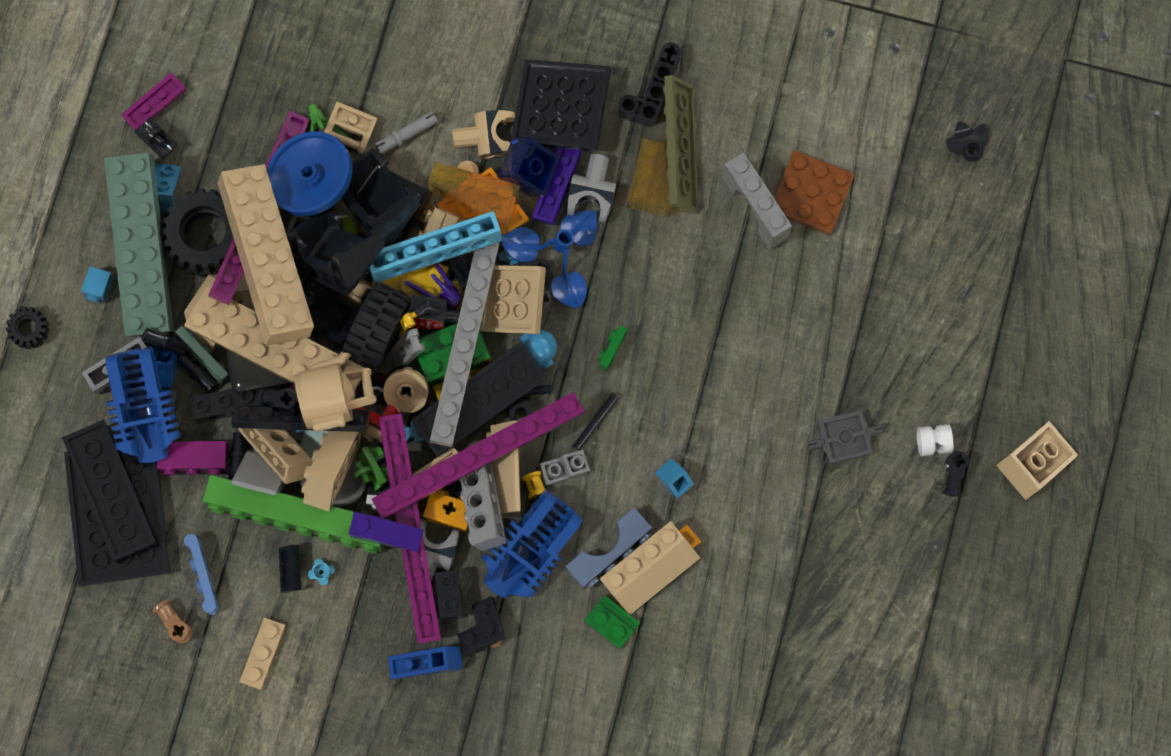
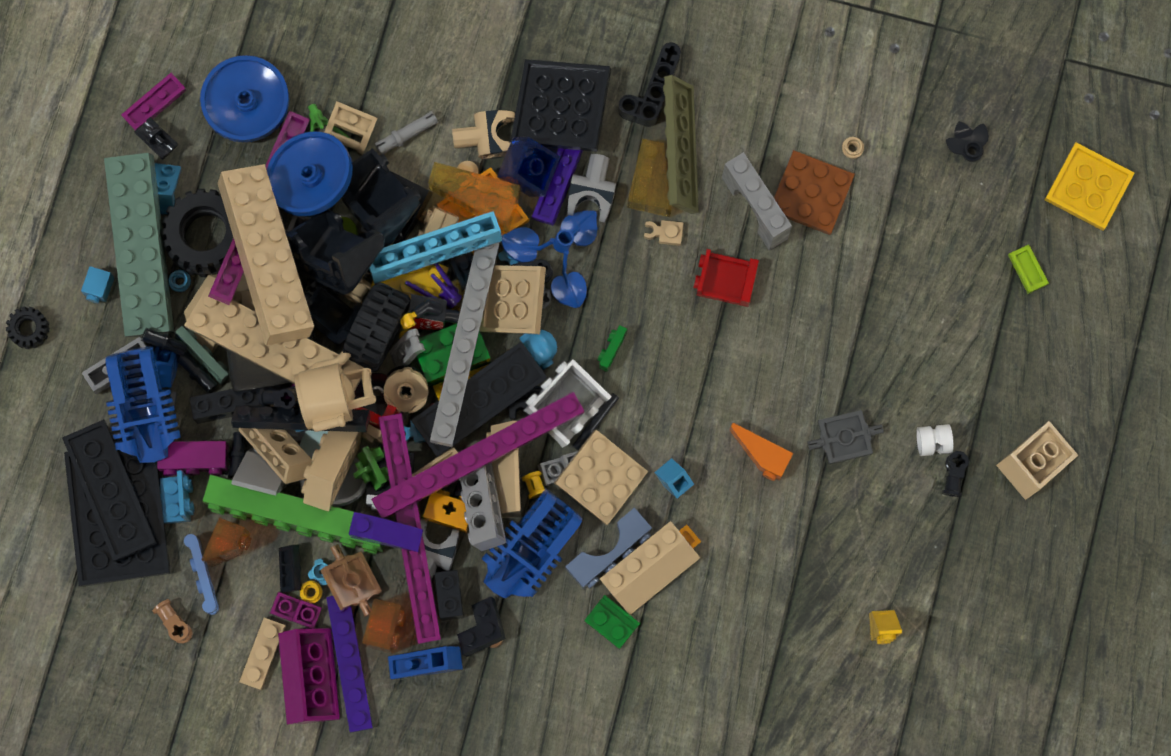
(176, 275): none -> dark azure plate
(176, 498): none -> dark azure bracket
(226, 543): none -> clear orange slope
(244, 98): none -> blue dish
(295, 610): none -> magenta slope
(308, 585): none -> yellow plate
(308, 676): none -> magenta slope
(350, 667): none -> dark purple plate
(351, 580): none -> medium nougat plate
(384, 626): none -> clear orange brick
(569, 379): none -> window
(600, 477): none -> tan plate
(668, 233): none -> tan plate
(726, 278): none -> red panel
(766, 455): none -> orange slope
(855, 142): none -> tan plate
(884, 626): none -> yellow slope
(1028, 269): none -> lime tile
(1089, 186): none -> yellow plate

